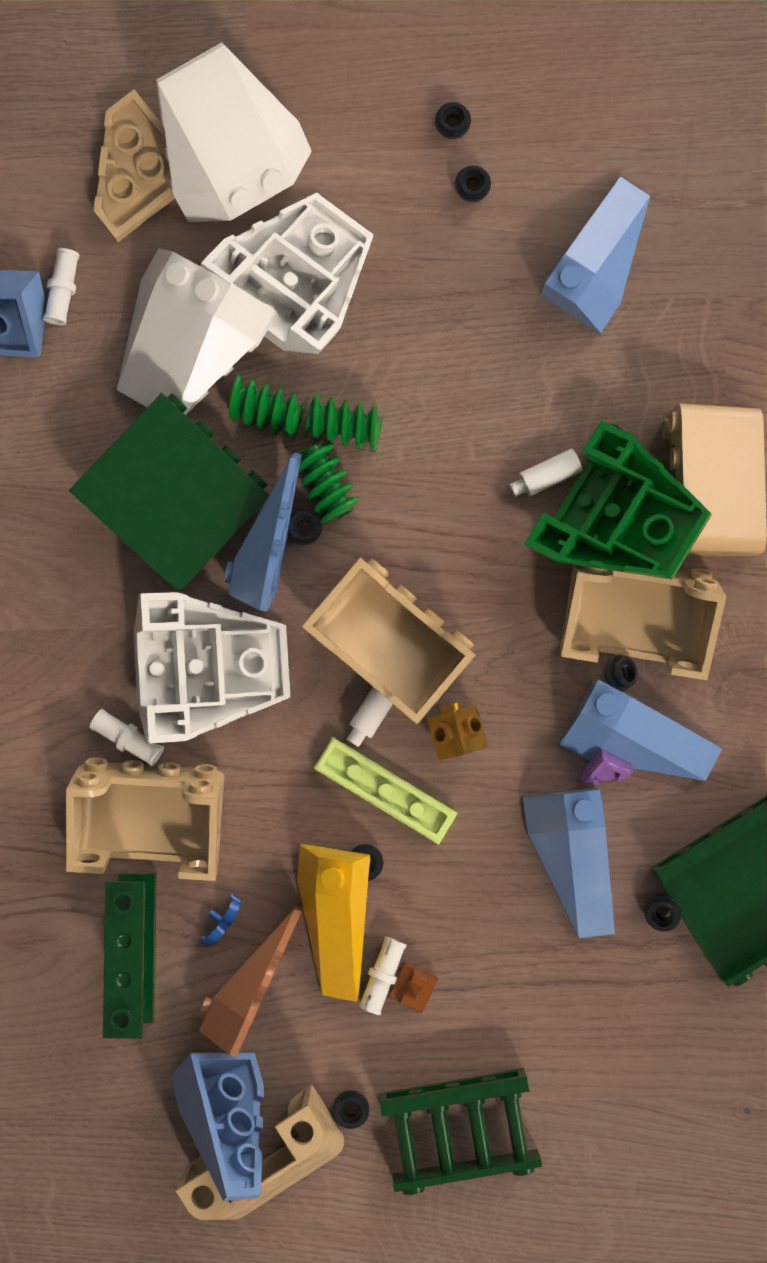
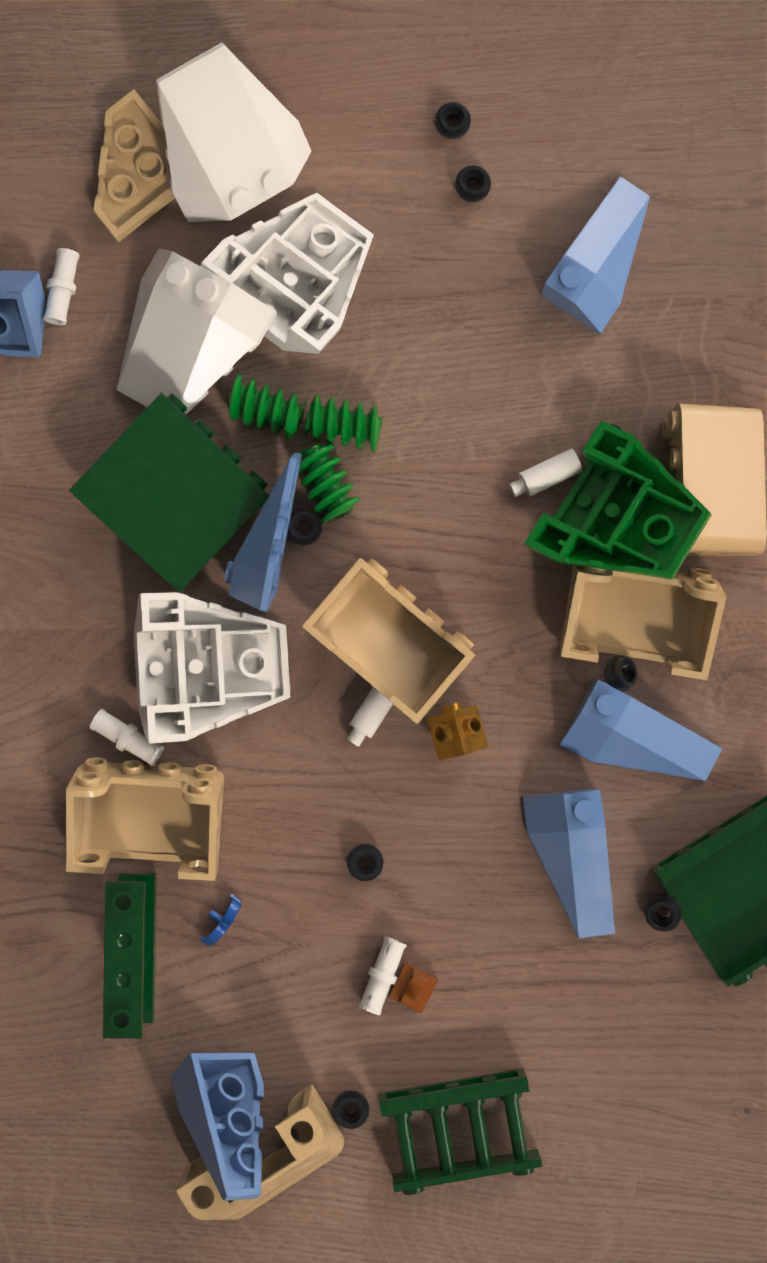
(237, 1001): nougat wedge -> none
(334, 907): yellow wedge -> none
(385, 790): yellowish green tile -> none
(606, 768): medium lavender tile -> none

